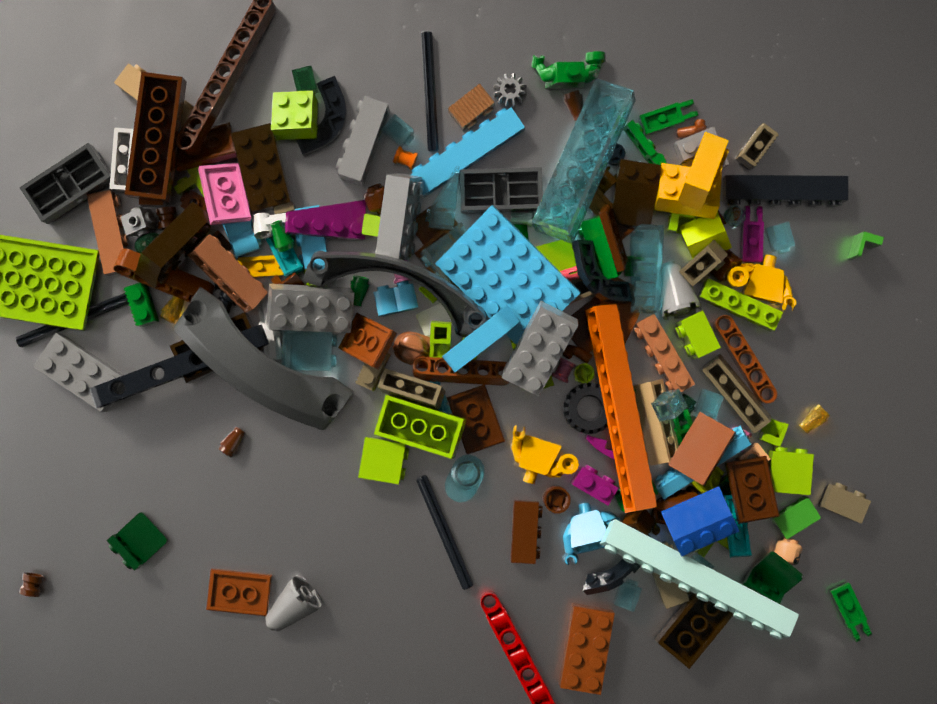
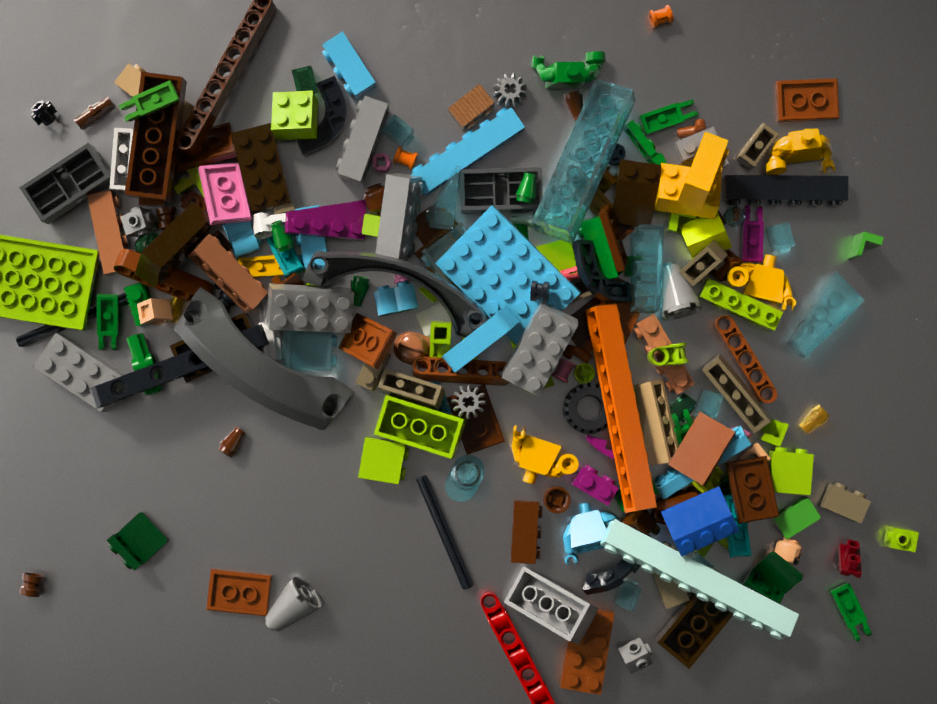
(43, 113): none -> black gear
(94, 112): none -> reddish brown pin
(107, 319): none -> green hinge
(142, 357): none -> green piece
(150, 101): none -> bright green hinge
(154, 311): none -> light nougat brick
(348, 65): none -> medium azure brick
(382, 169): none -> bright pink bush
(430, 94): black axle -> none
(467, 395): none -> light grey gear
(527, 189): none -> green cone
(540, 291): none -> black wheel
(551, 605): none -> light grey brick
(636, 655): none -> light grey brick
(661, 16): none -> orange bush
(669, 405): clear light blue brick -> none
(672, 354): none -> lime piece
(697, 335): lime brick -> none
(800, 147): none -> yellow torso
(807, 100): none -> dark orange tile
(830, 308): none -> clear light blue wedge
(849, 559): none -> dark red hips
(910, 539): none -> lime brick

